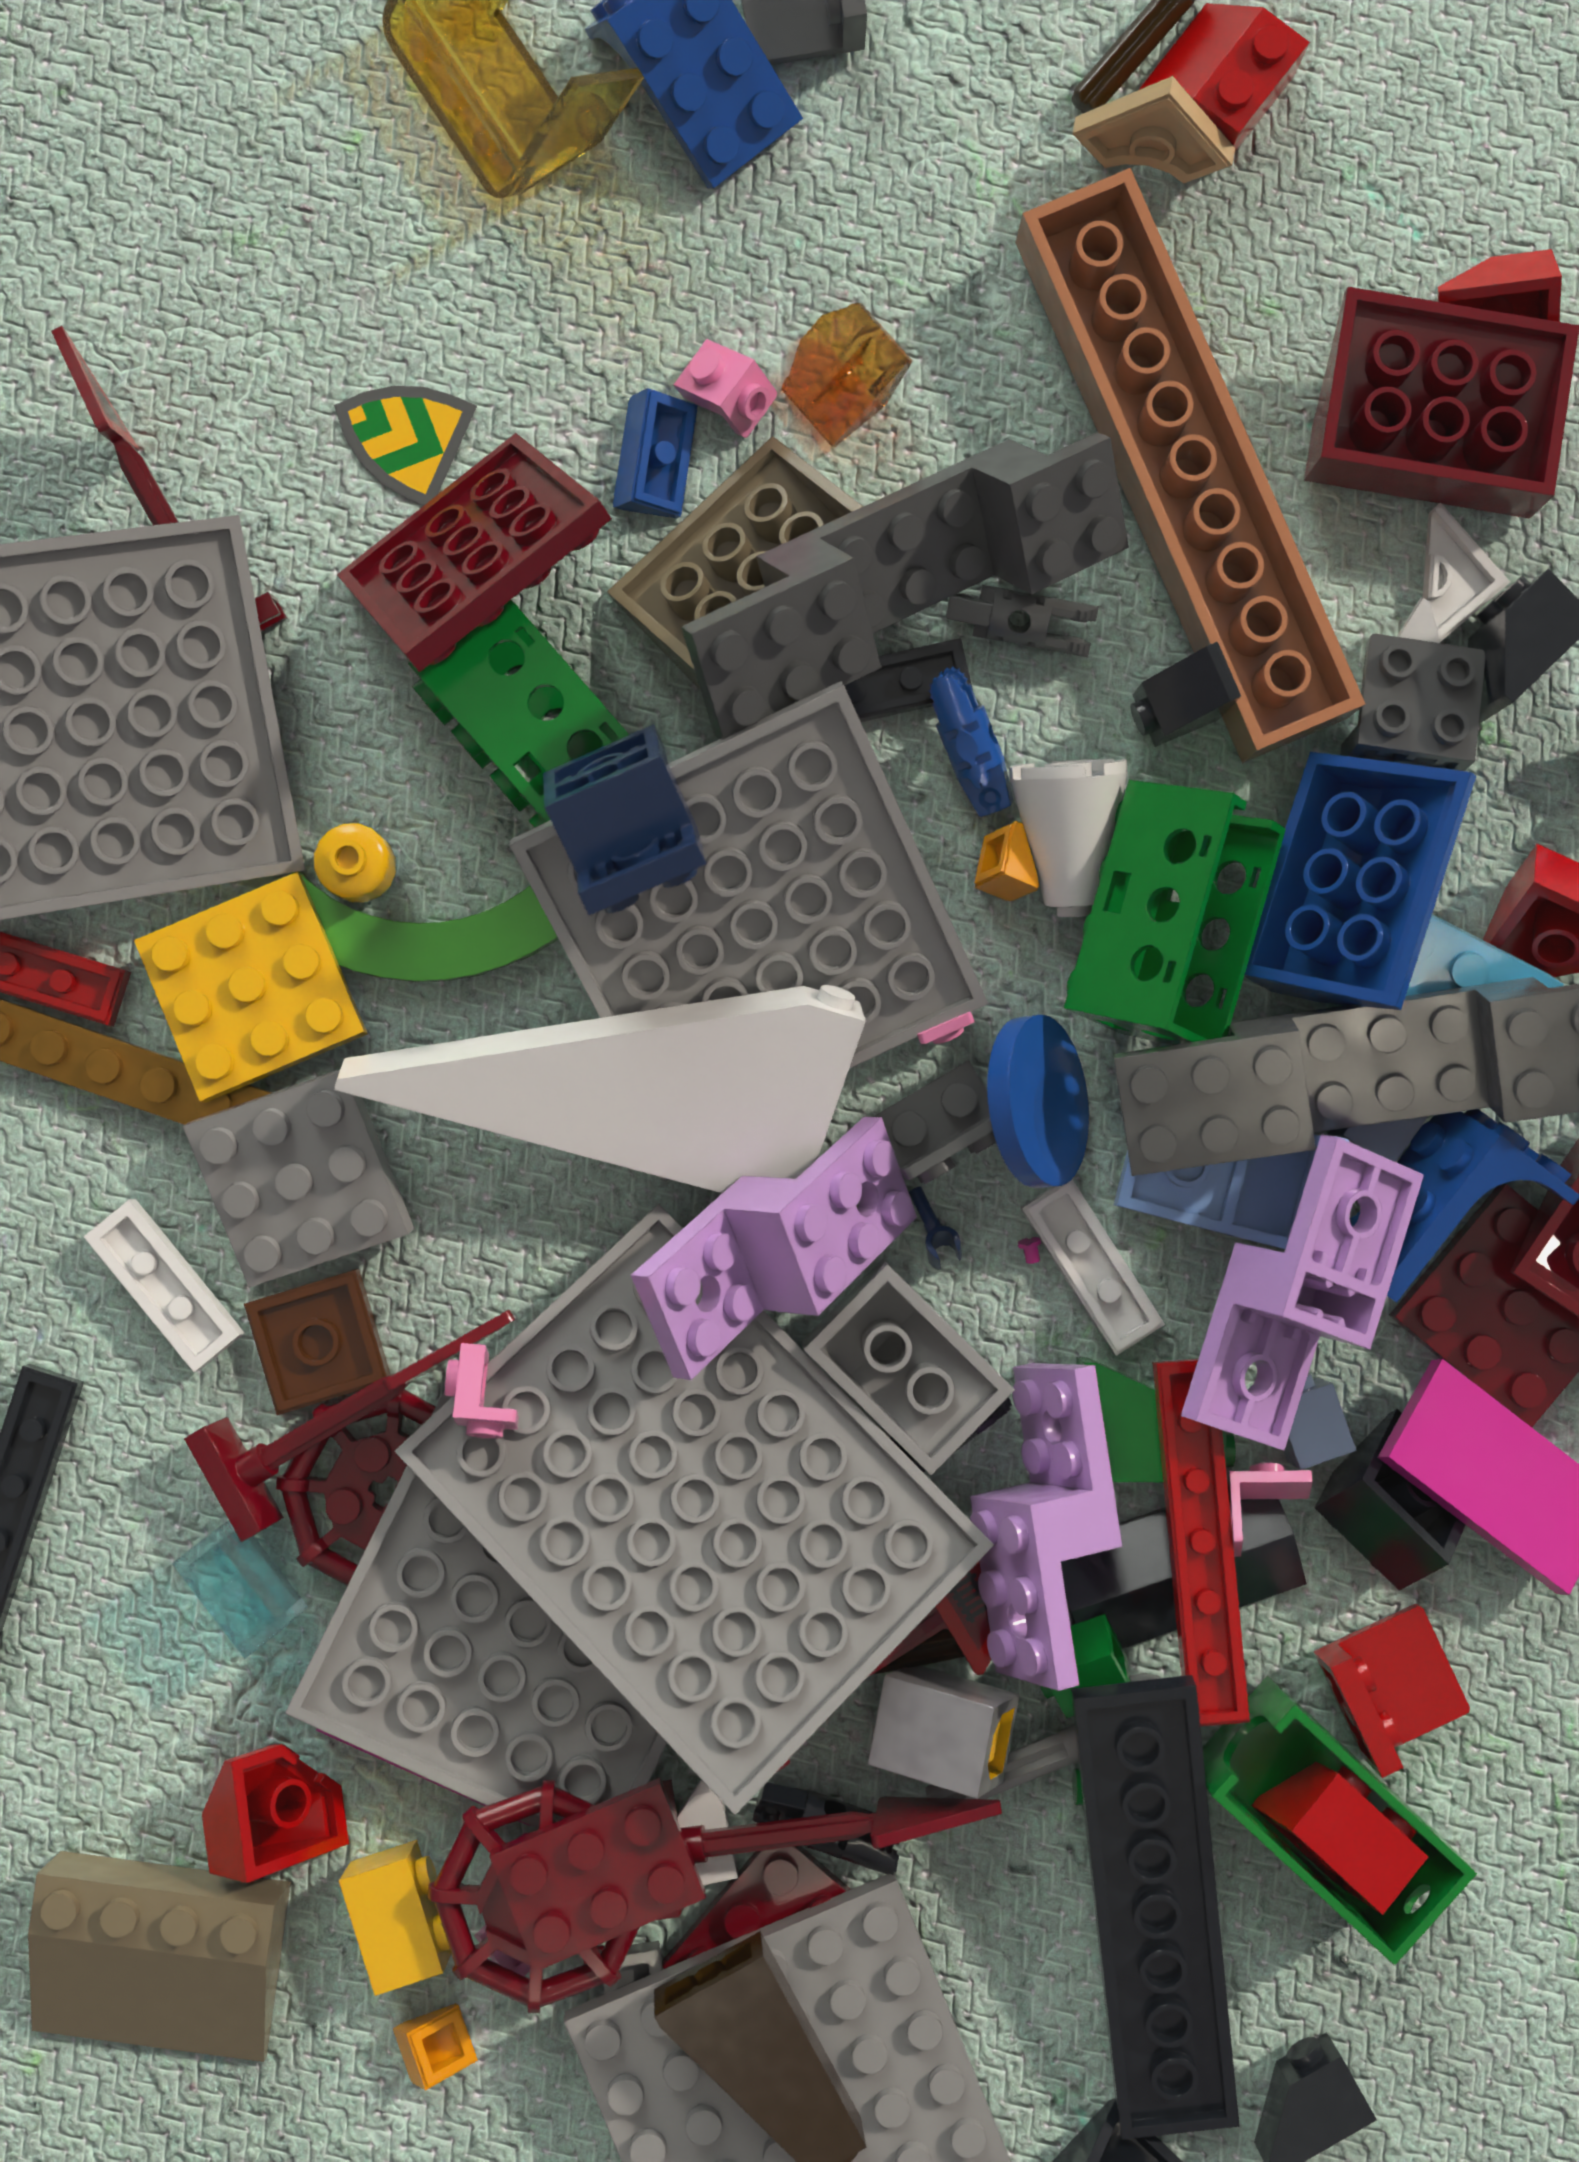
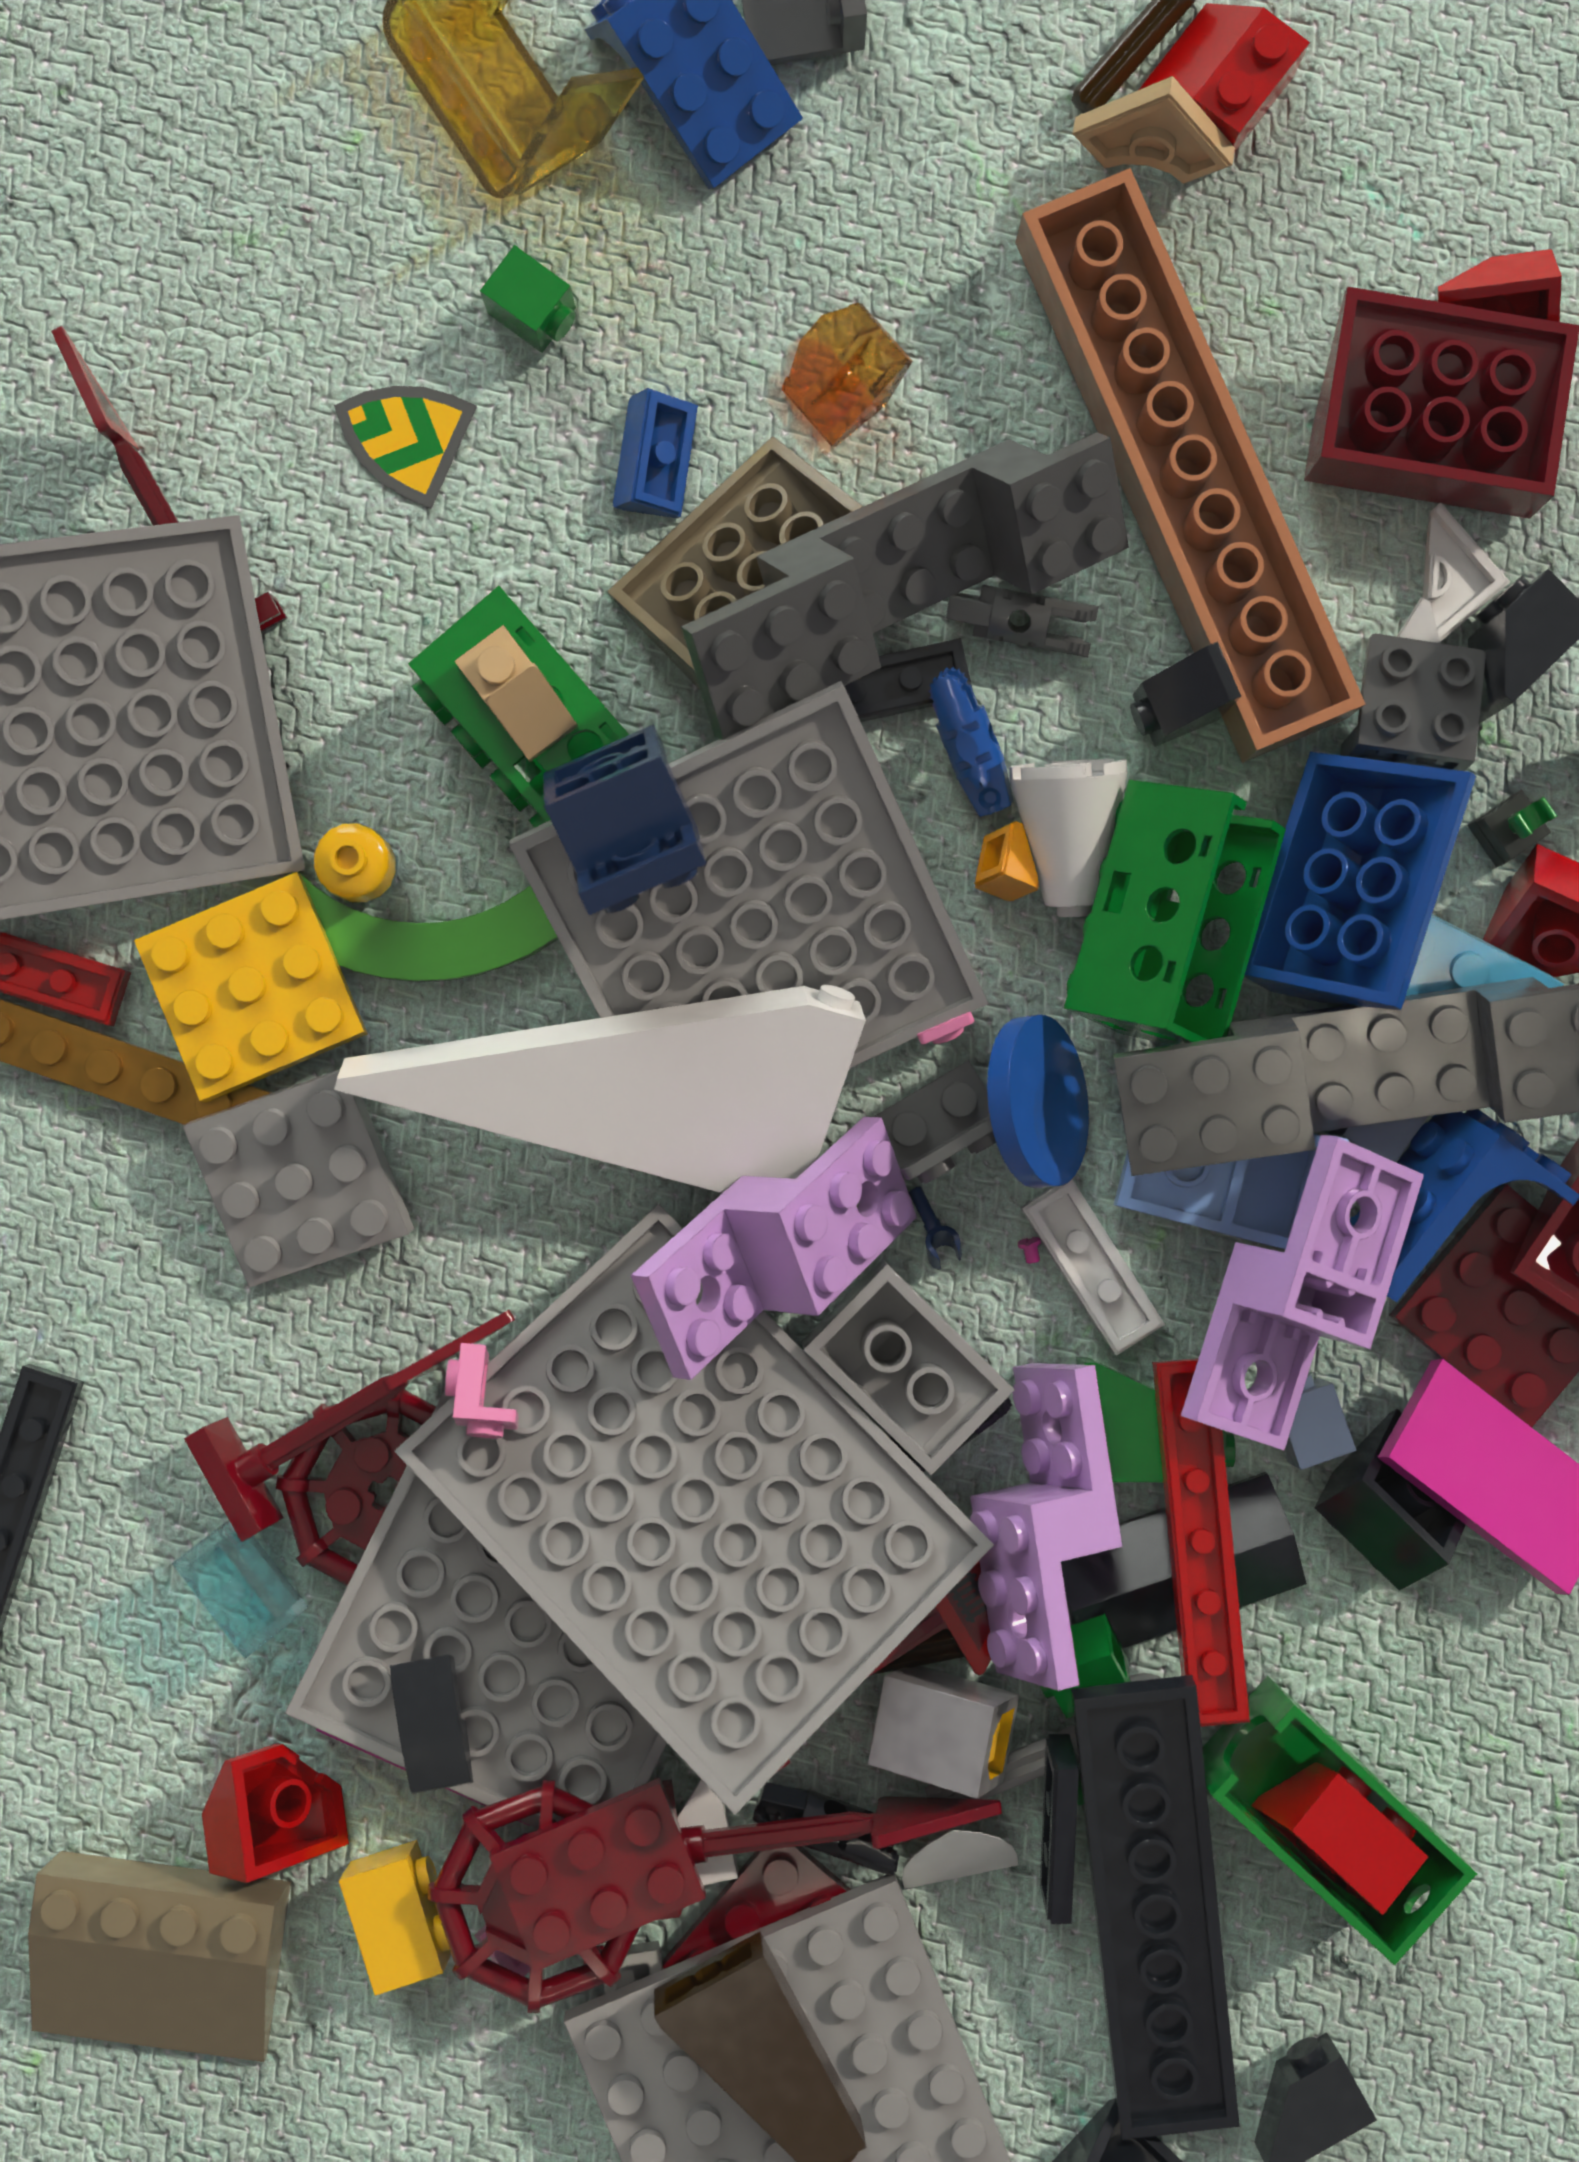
(164, 1285): white plate -> none
(317, 1341): reddish brown tile -> none
(431, 1724): none -> black slope
(435, 2046): light orange slope -> none
(473, 550): dark red plate -> none
(516, 693): none -> tan slope
(529, 300): none -> green brick
(727, 386): bright pink bracket -> none
(957, 1856): none -> white sticker
(1059, 1828): none -> black tile
(1263, 1482): bright pink bracket -> none
(1392, 1684): red bracket -> none
(1512, 827): none -> pearl dark grey piece

